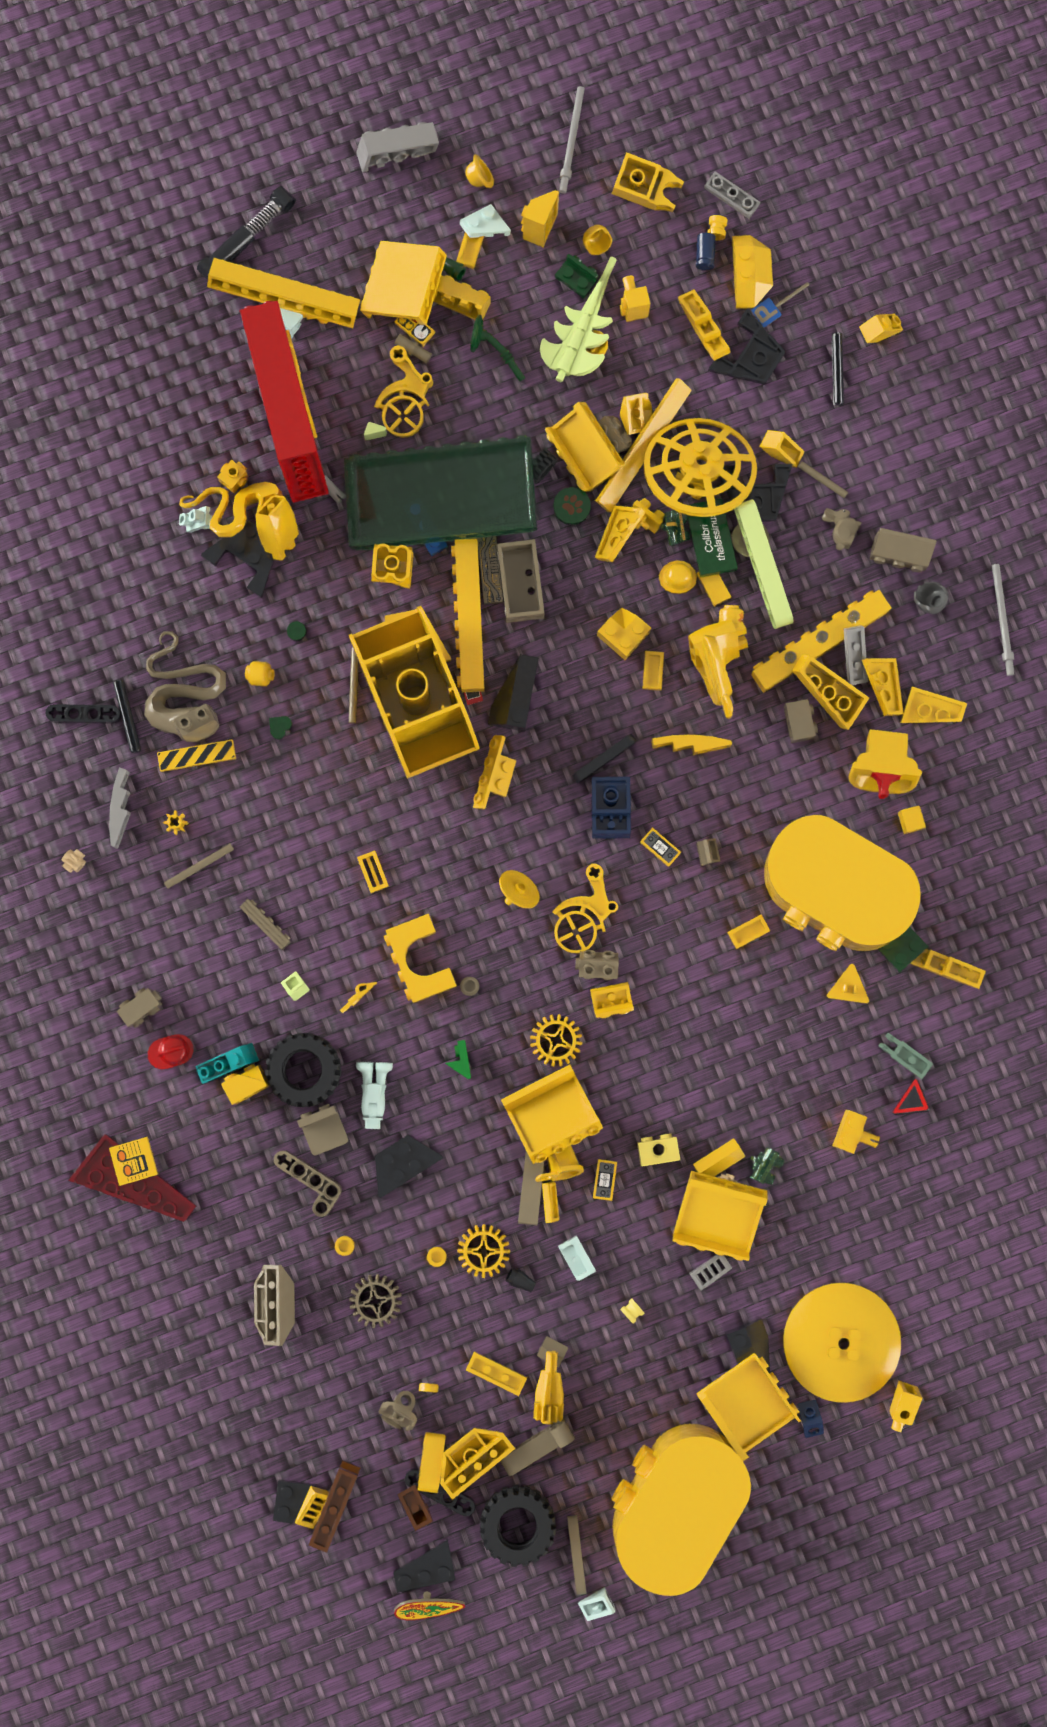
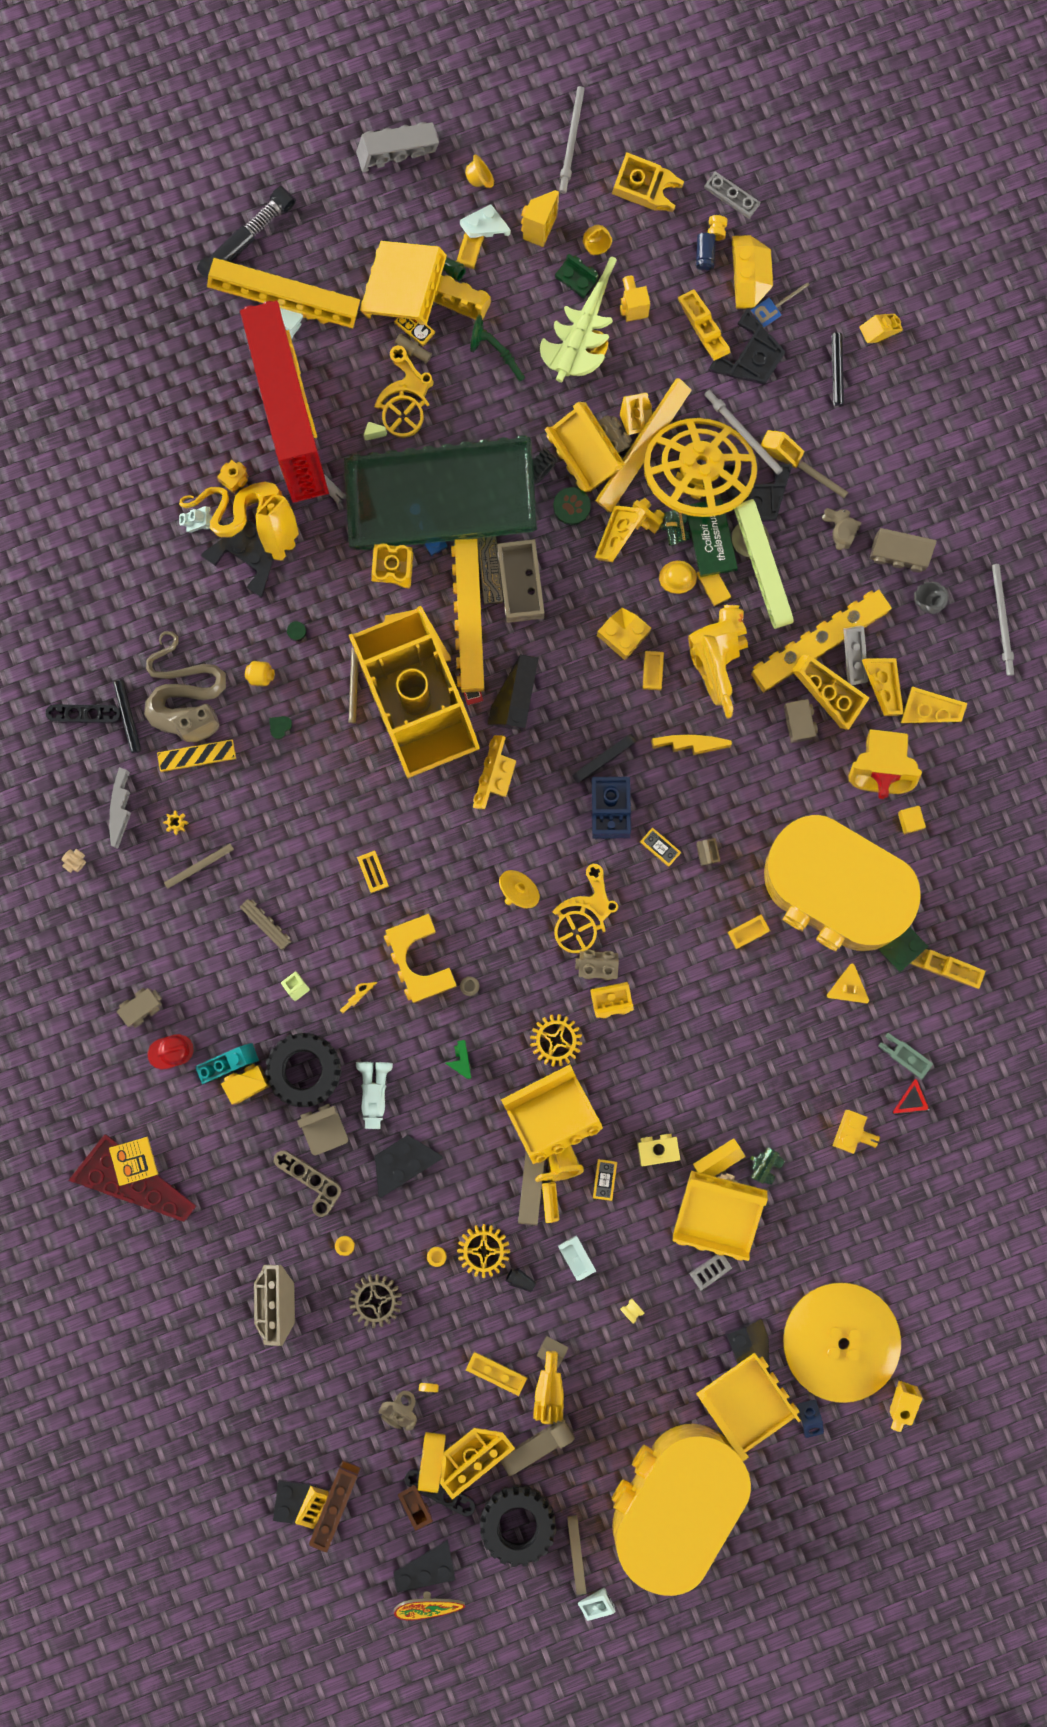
(720, 407): none -> light grey bar

